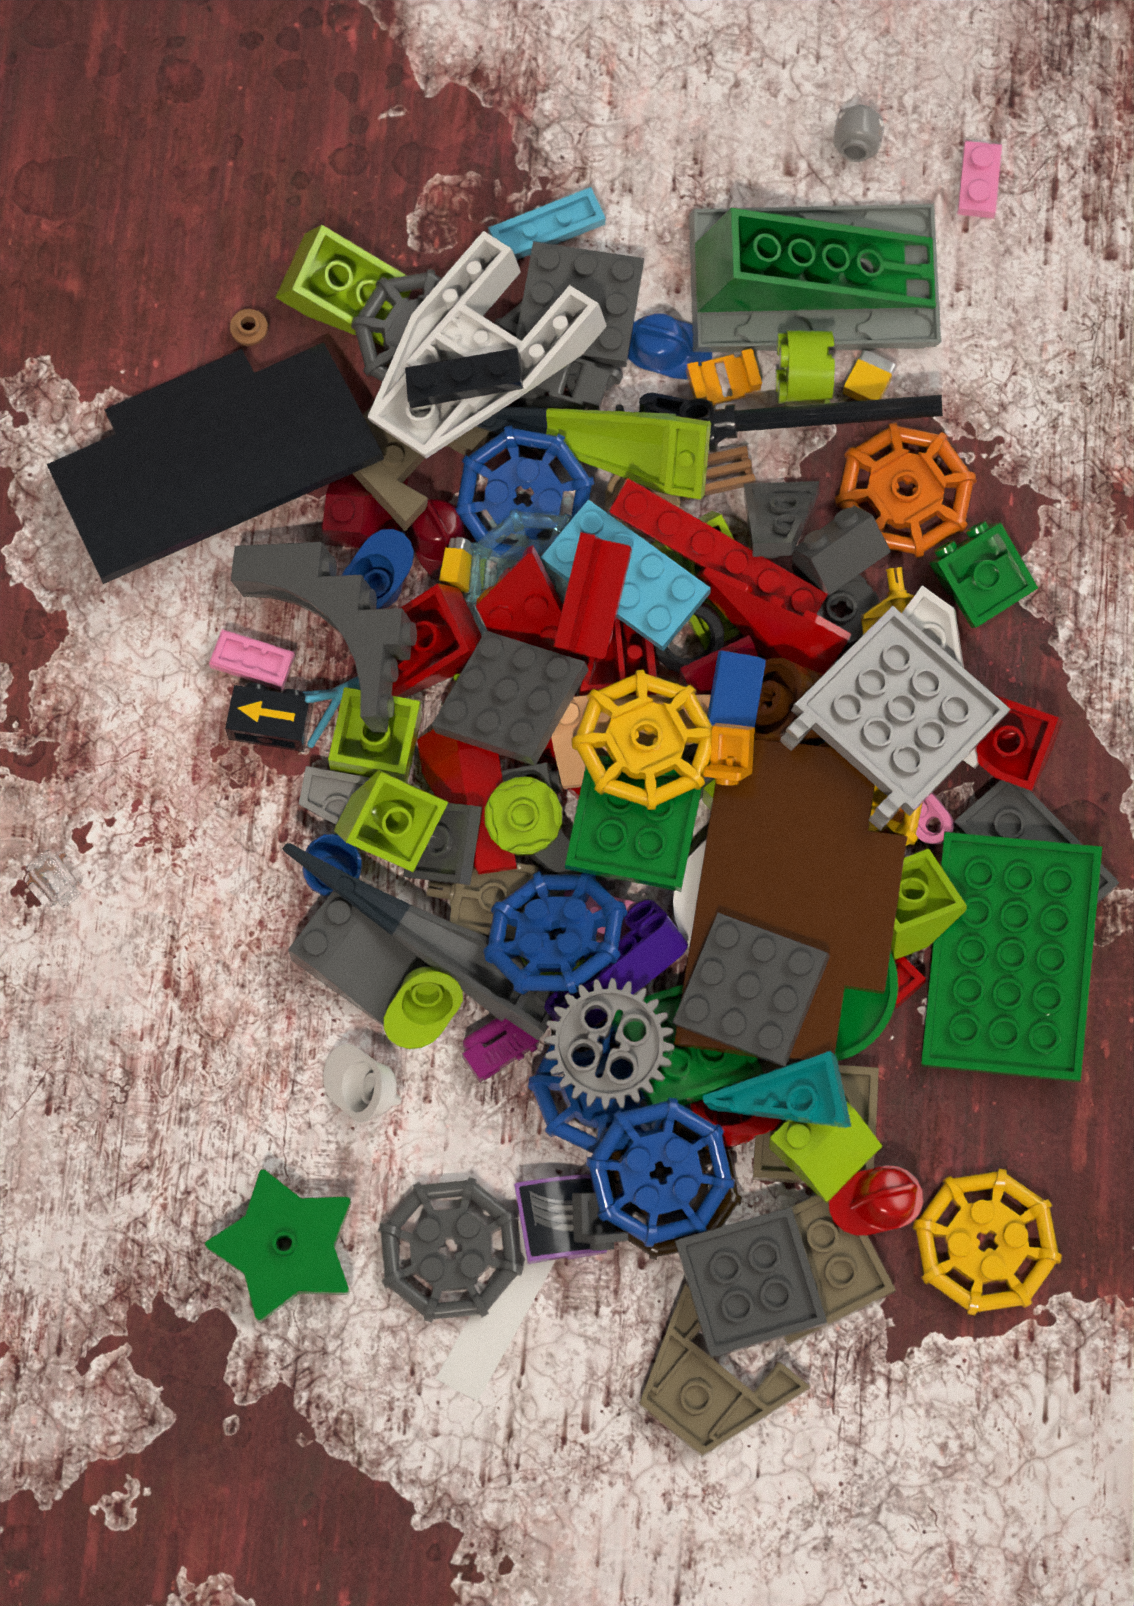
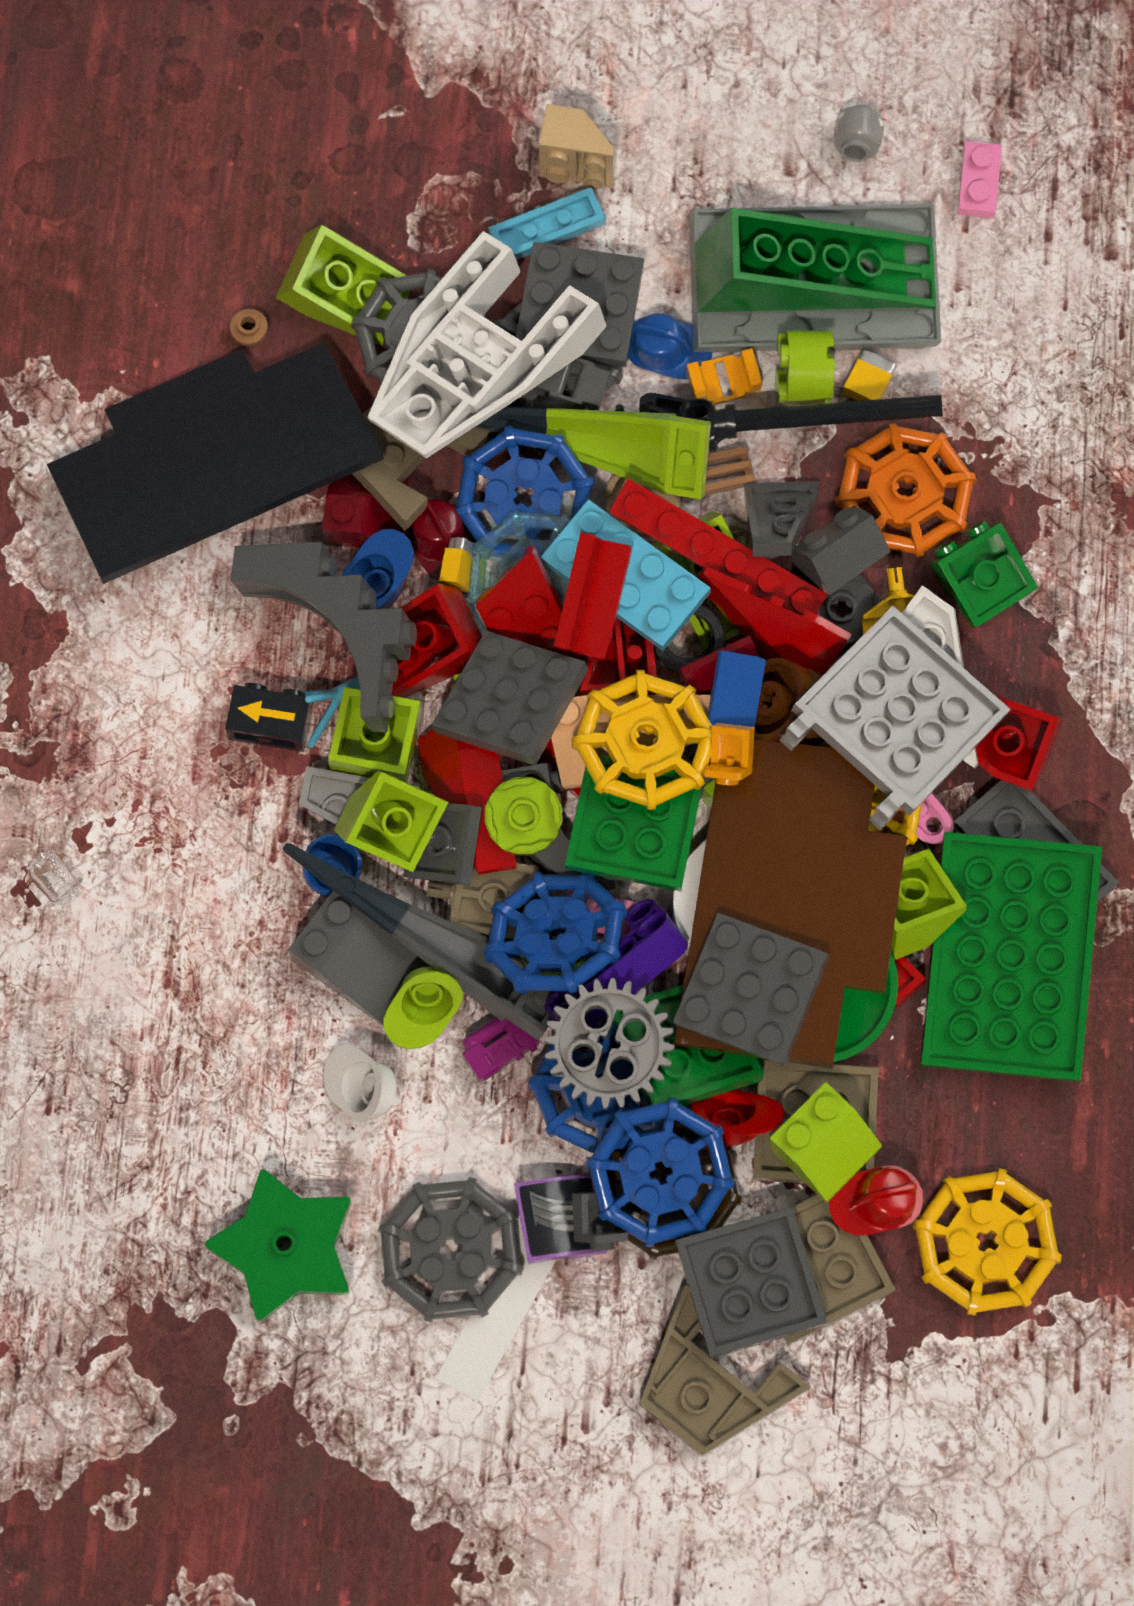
(252, 659): bright pink plate -> none
(464, 378): black plate -> none
(574, 149): none -> tan slope
(799, 1092): teal wing -> none

